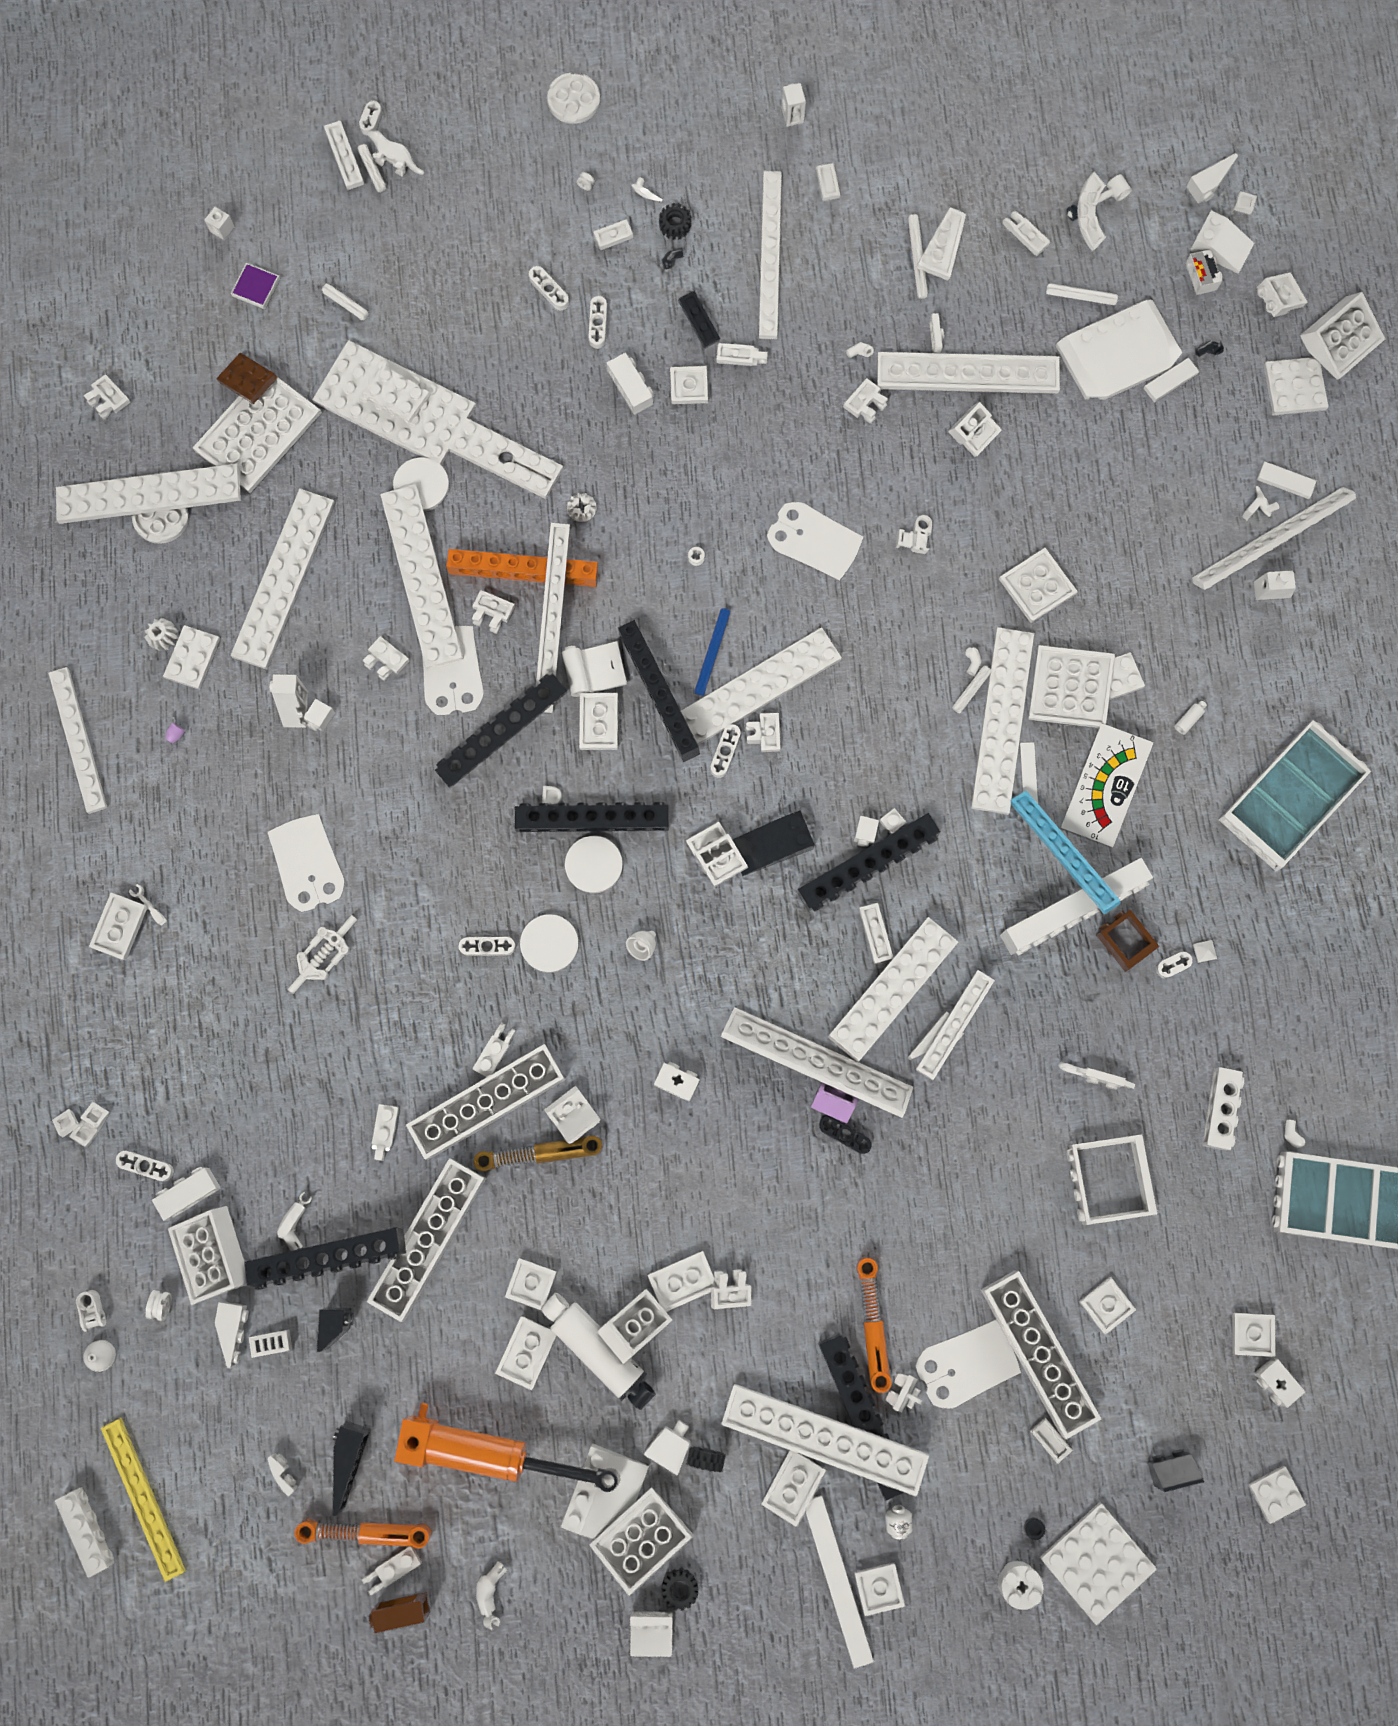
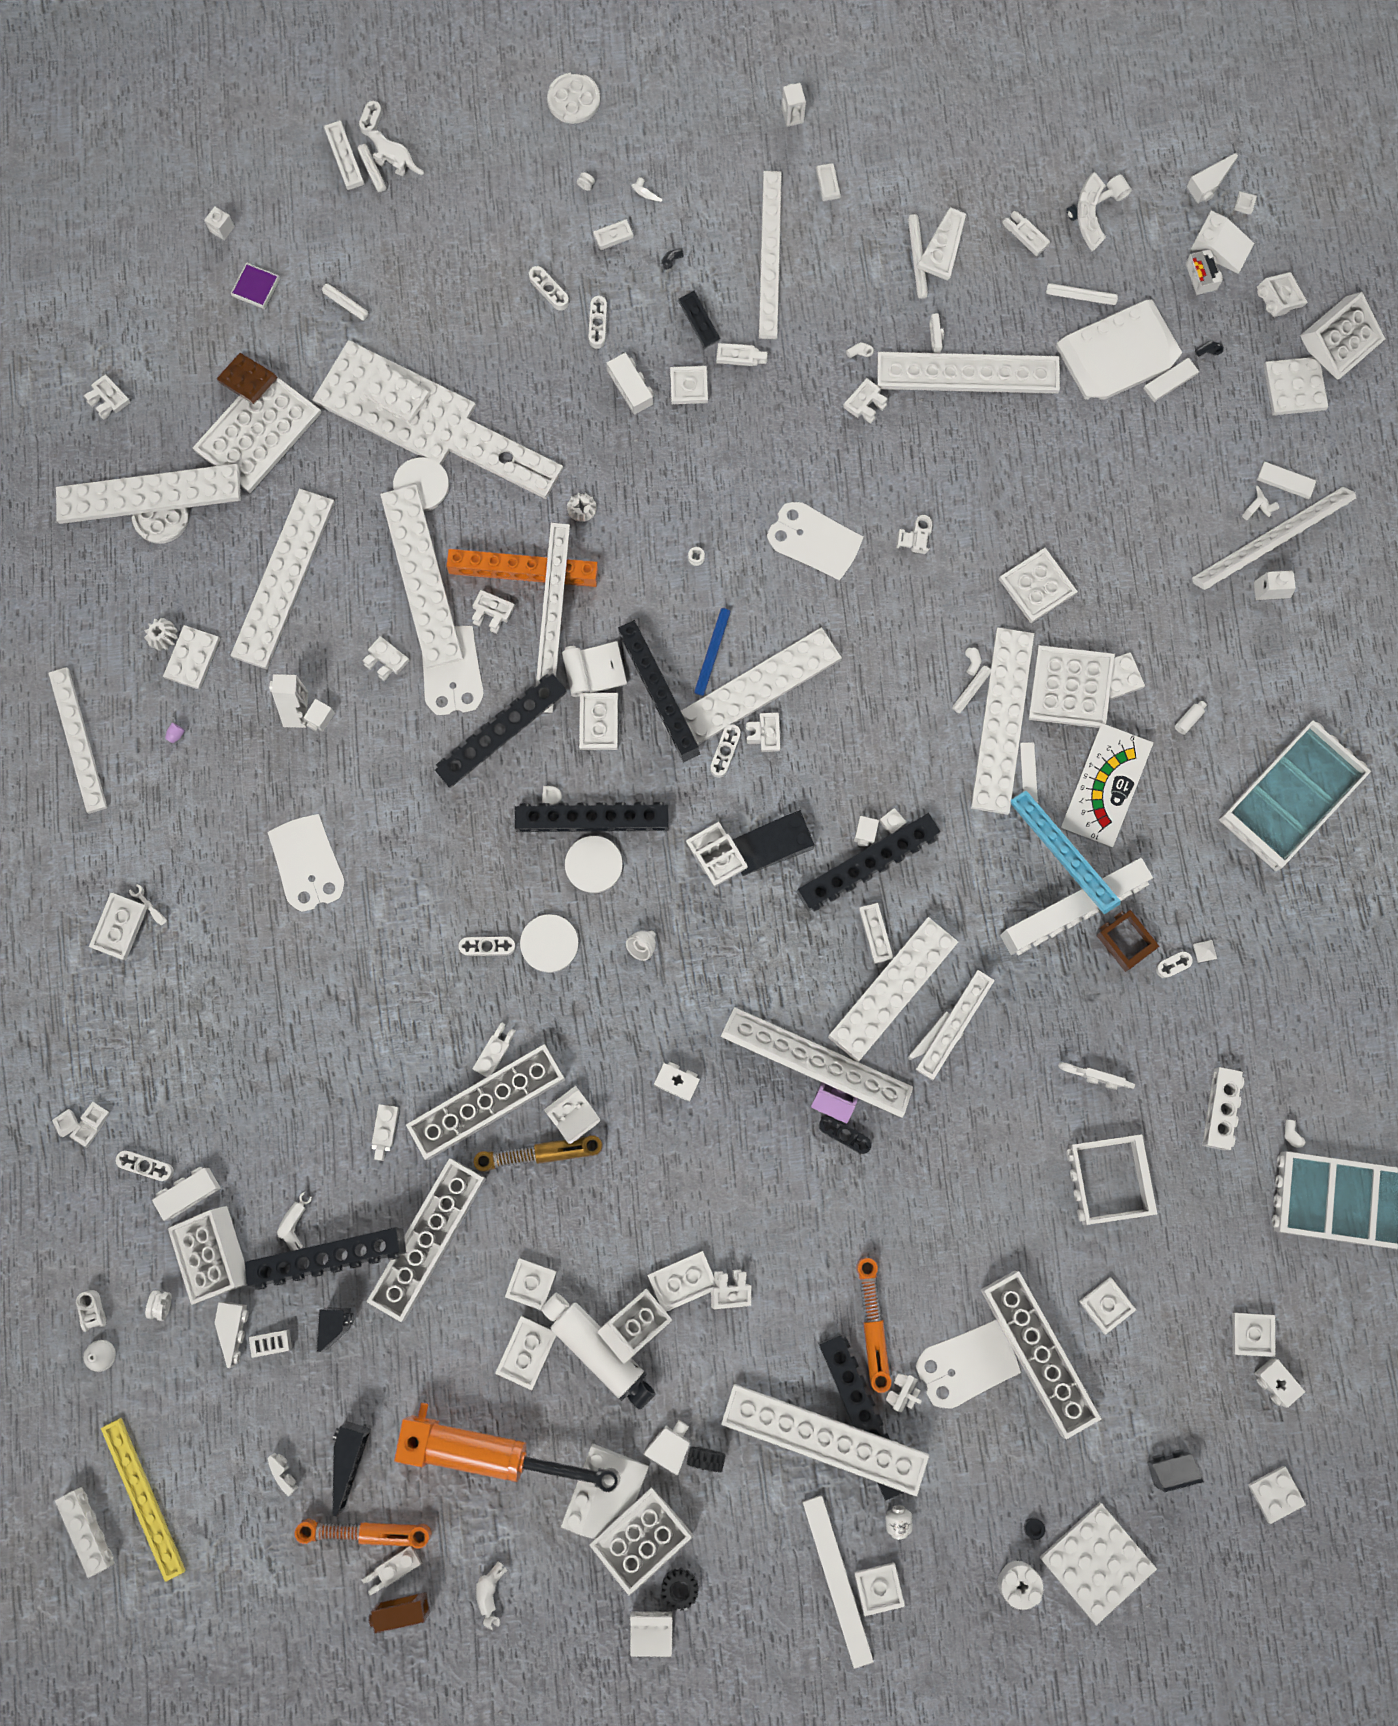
(308, 970): white bar -> none
(675, 231): black tyre -> none
(794, 1487): white plate -> none
(964, 429): white brick -> none
(1051, 1440): white tile -> none

